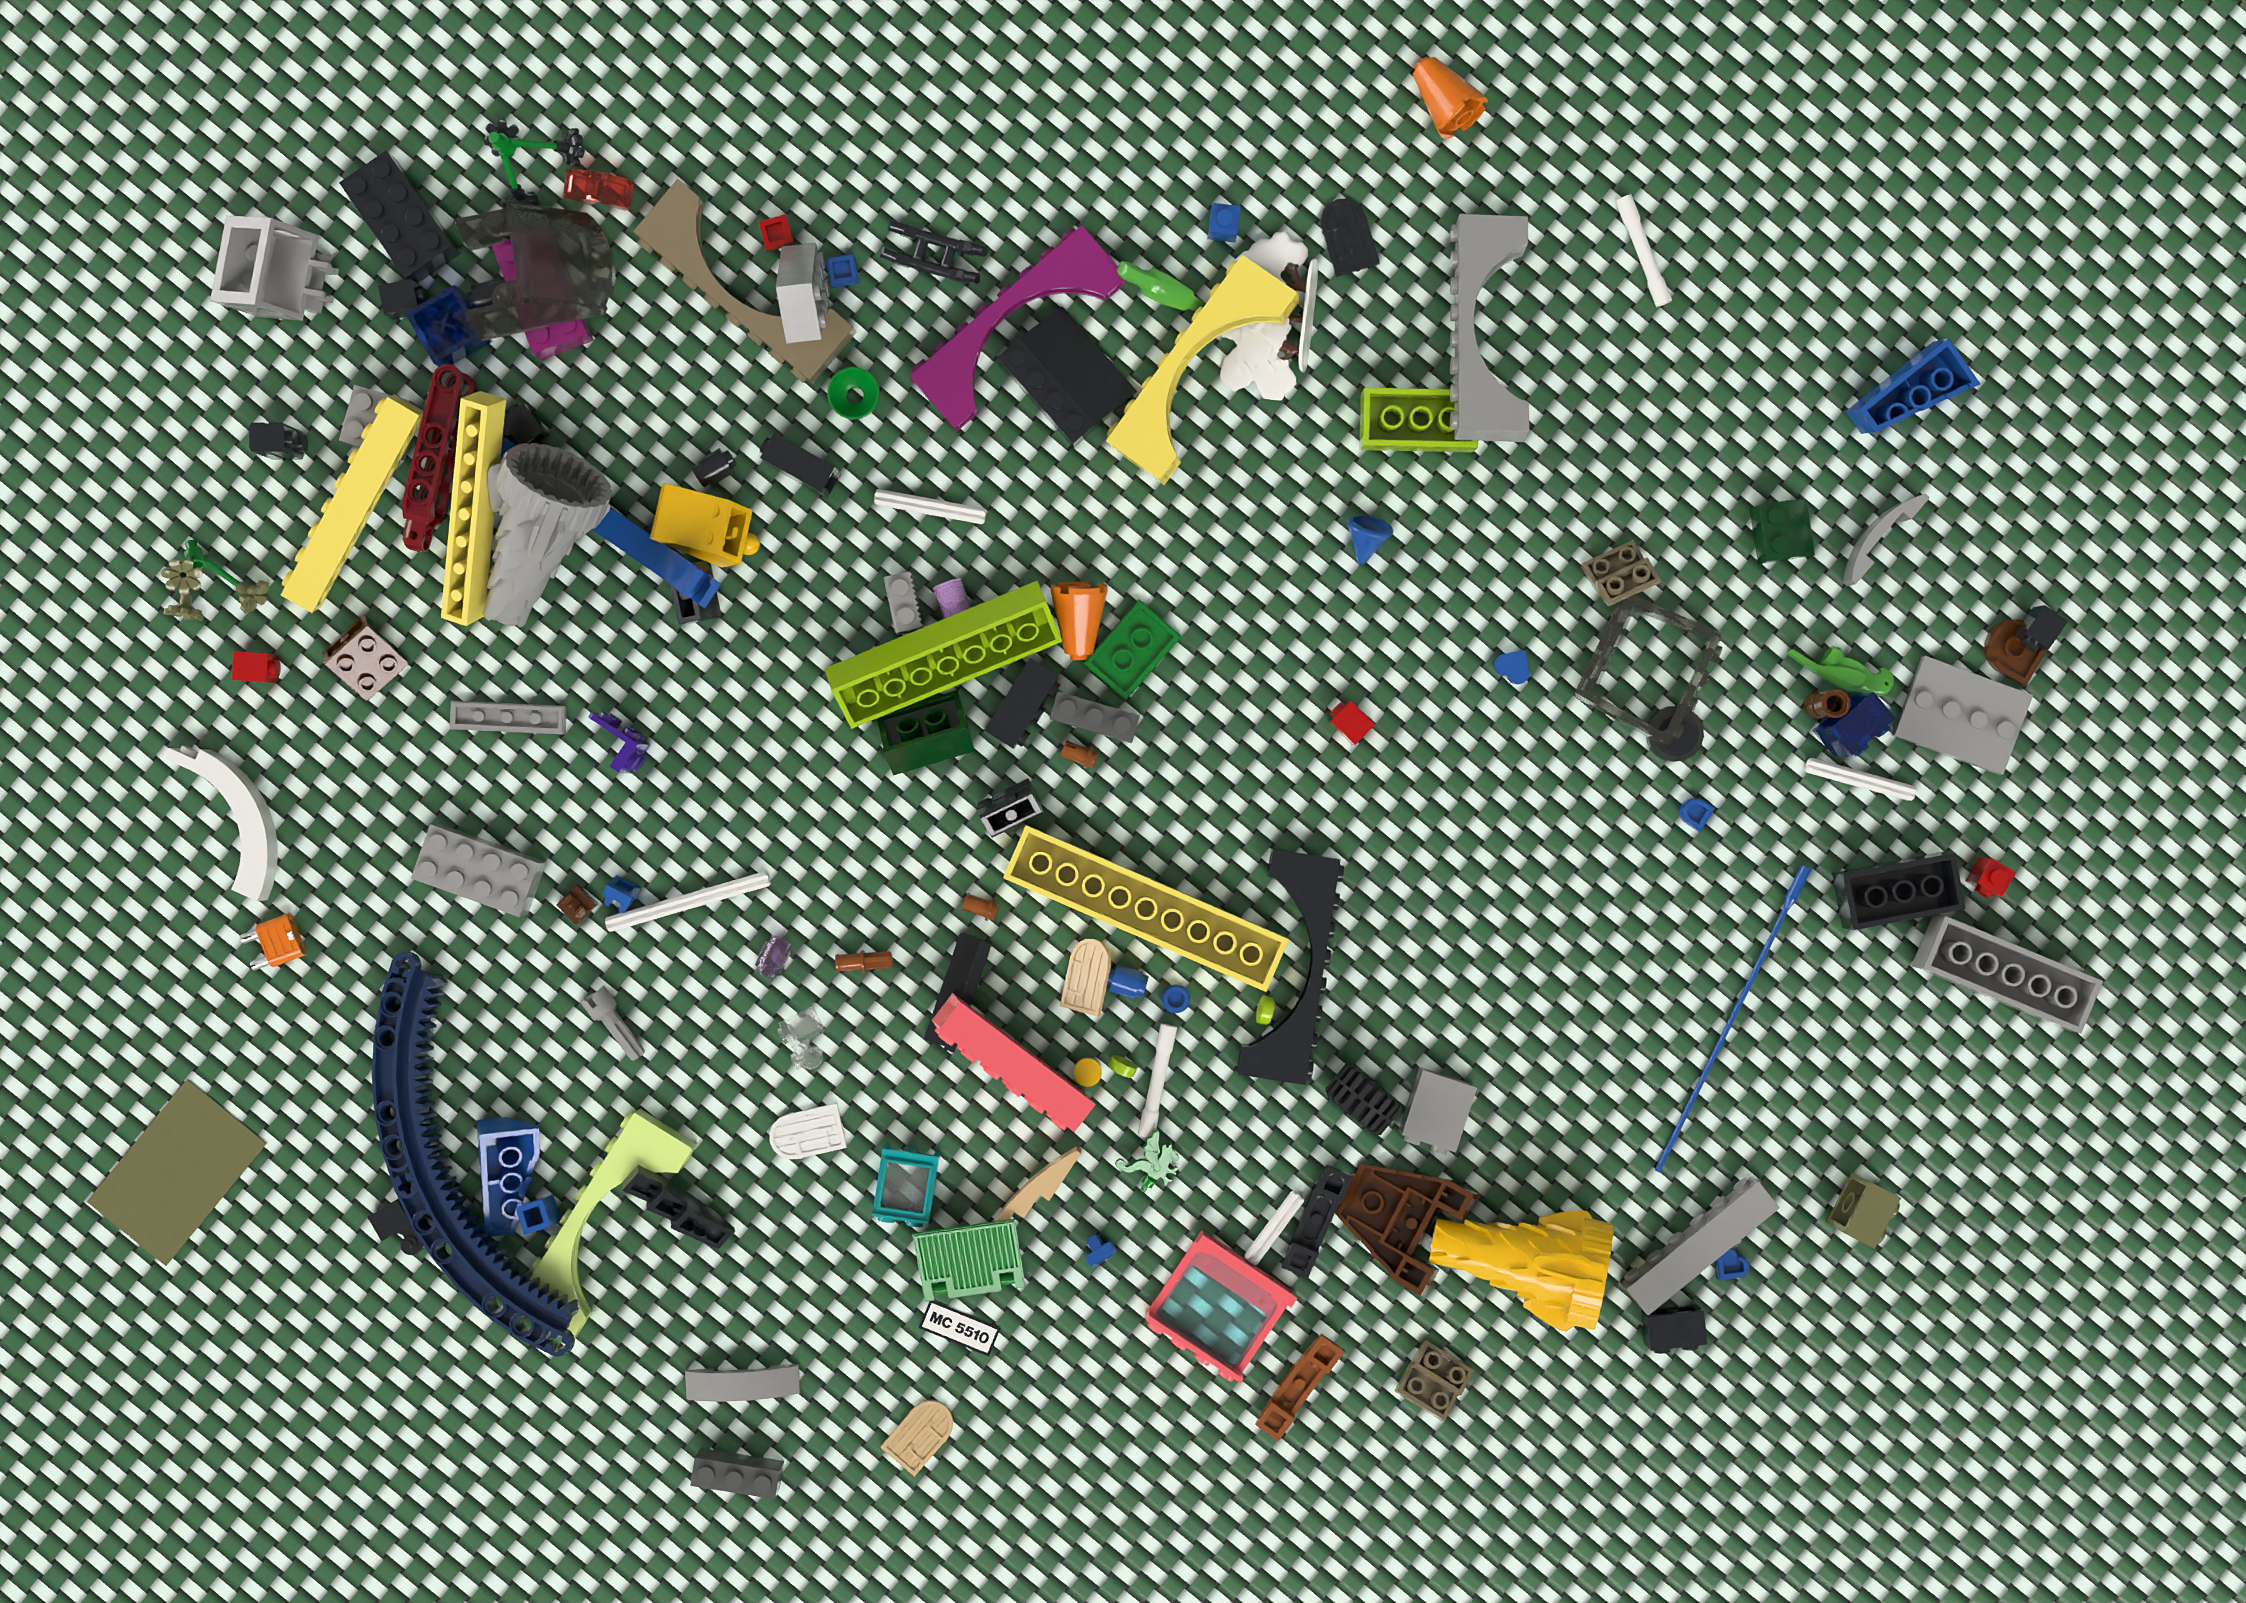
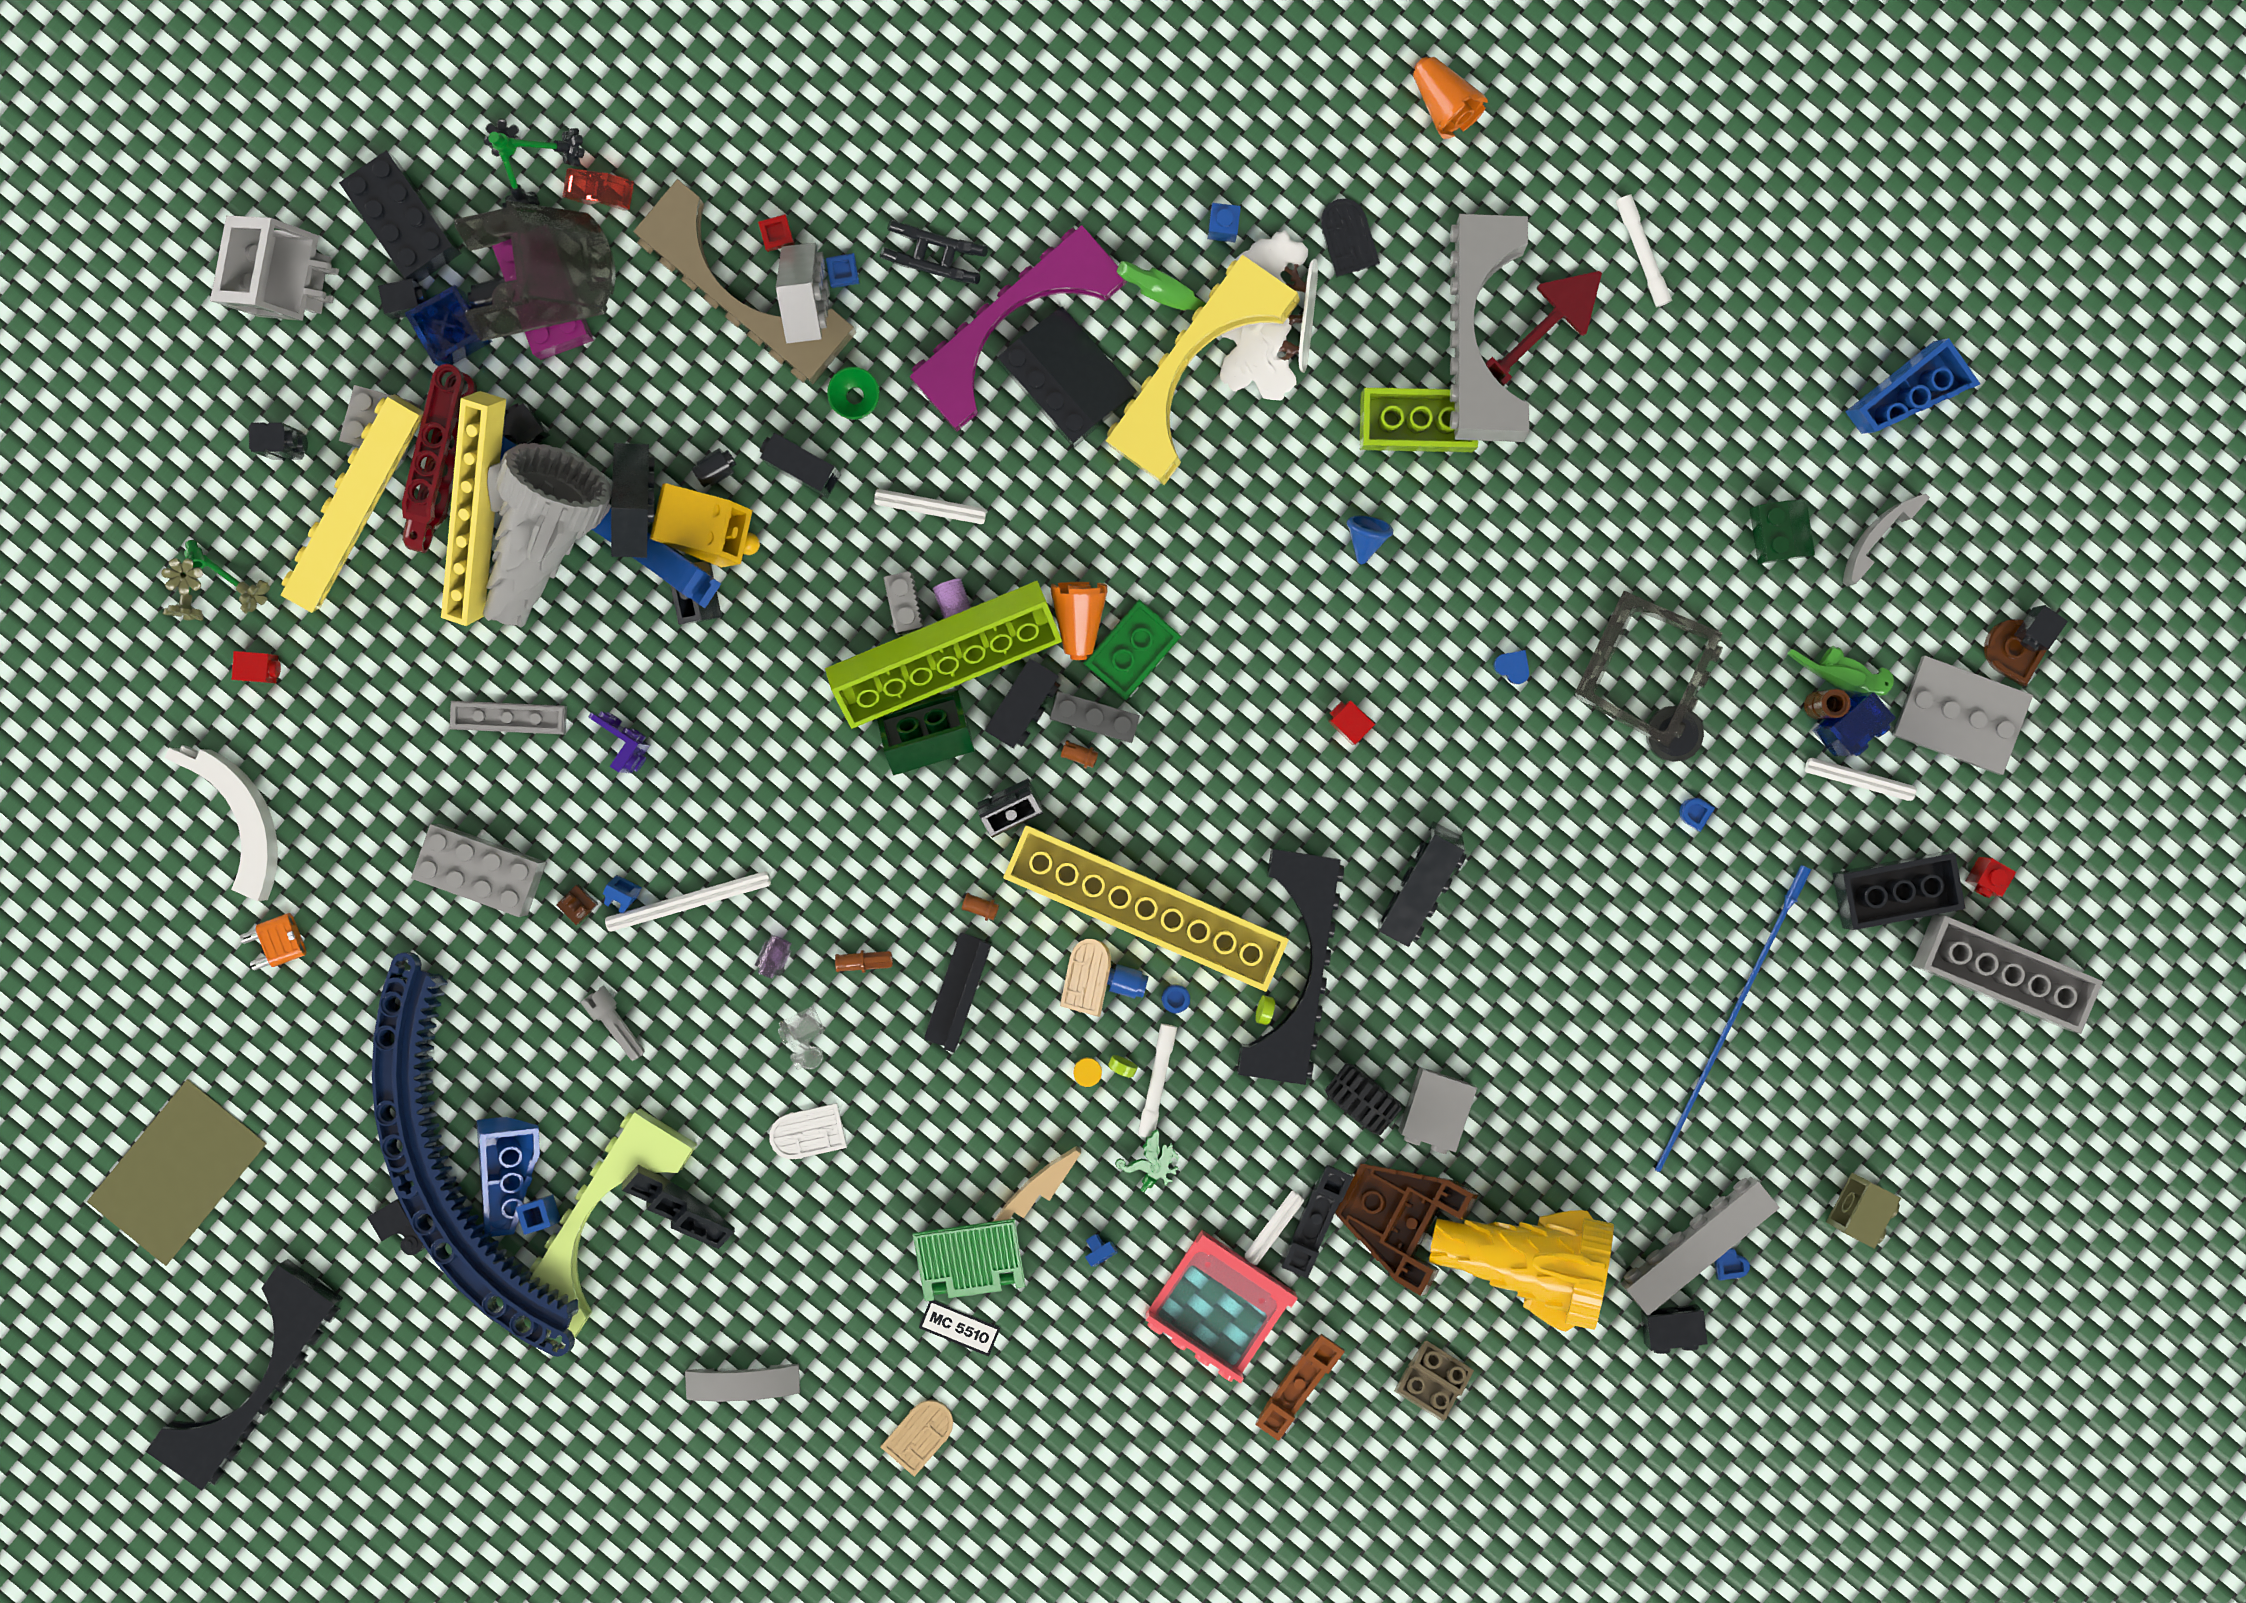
(299, 1311): none -> black arch
(363, 658): bracket -> none
(631, 499): none -> black wedge
(737, 1473): dark grey brick -> none
(905, 1186): window -> none
(1008, 1059): coral brick -> none
(1423, 885): none -> black wedge
(1572, 299): none -> dark red piece
(1620, 573): dark tan slope -> none

